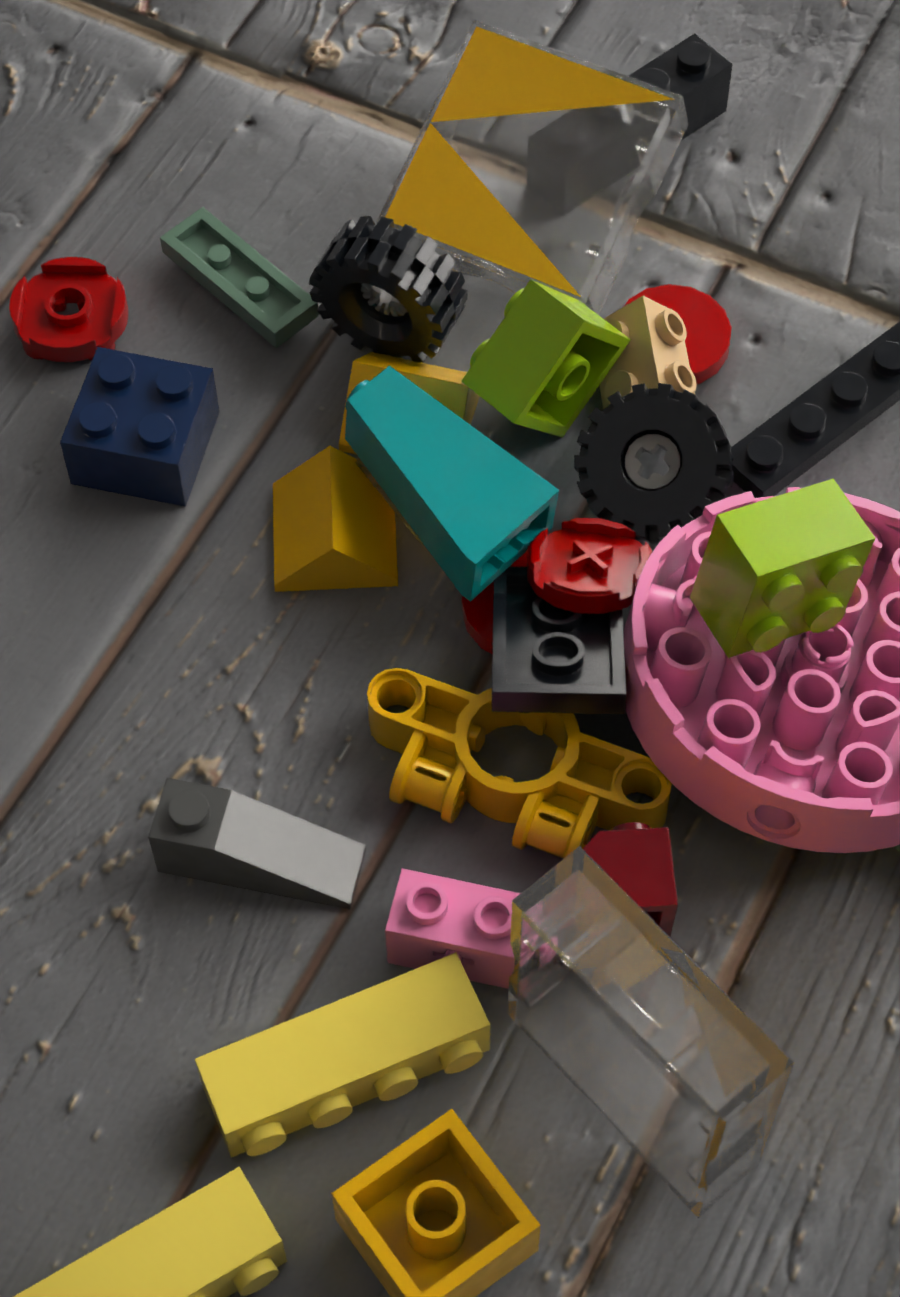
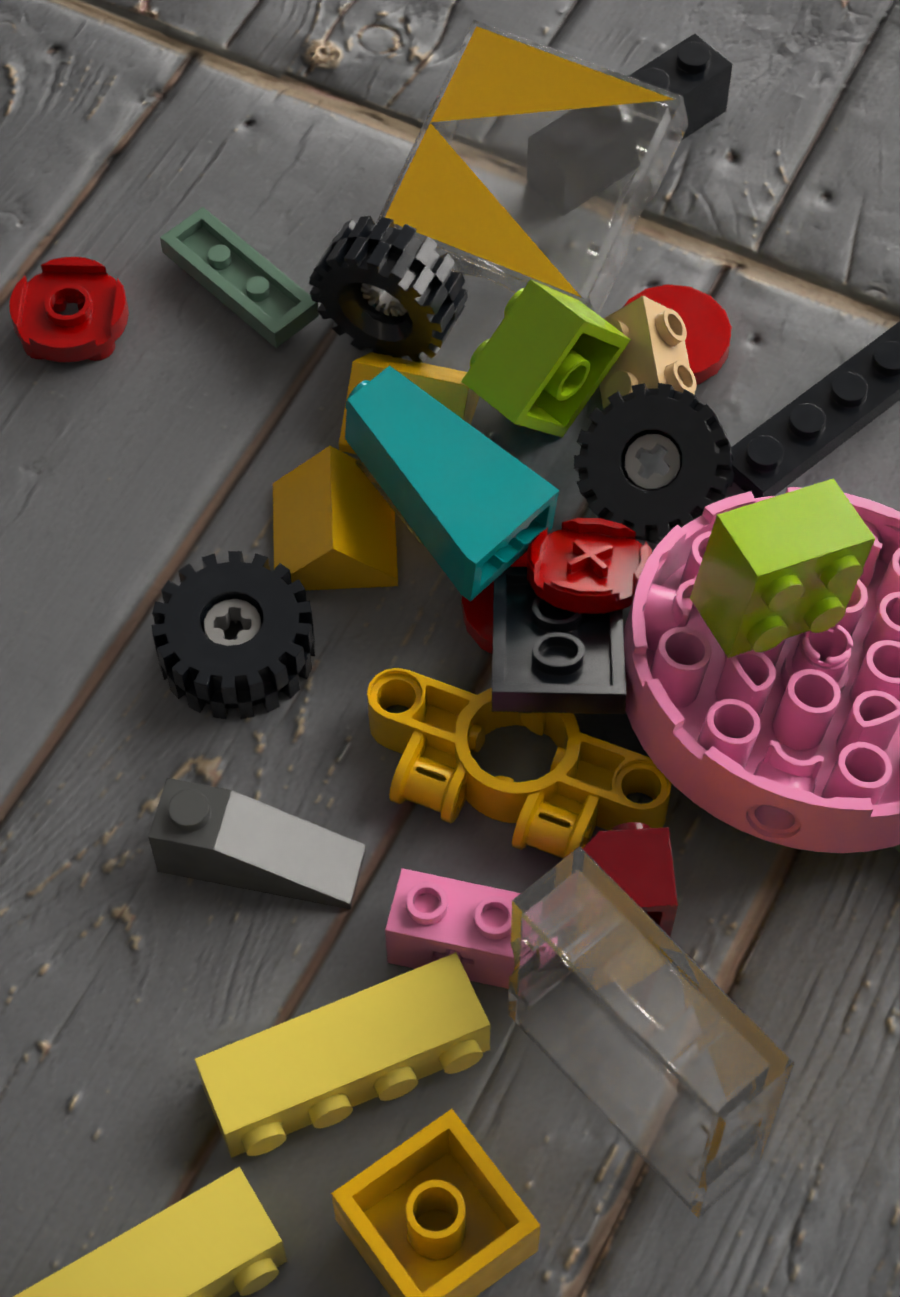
(140, 426): dark blue brick -> none
(240, 671): none -> black bush

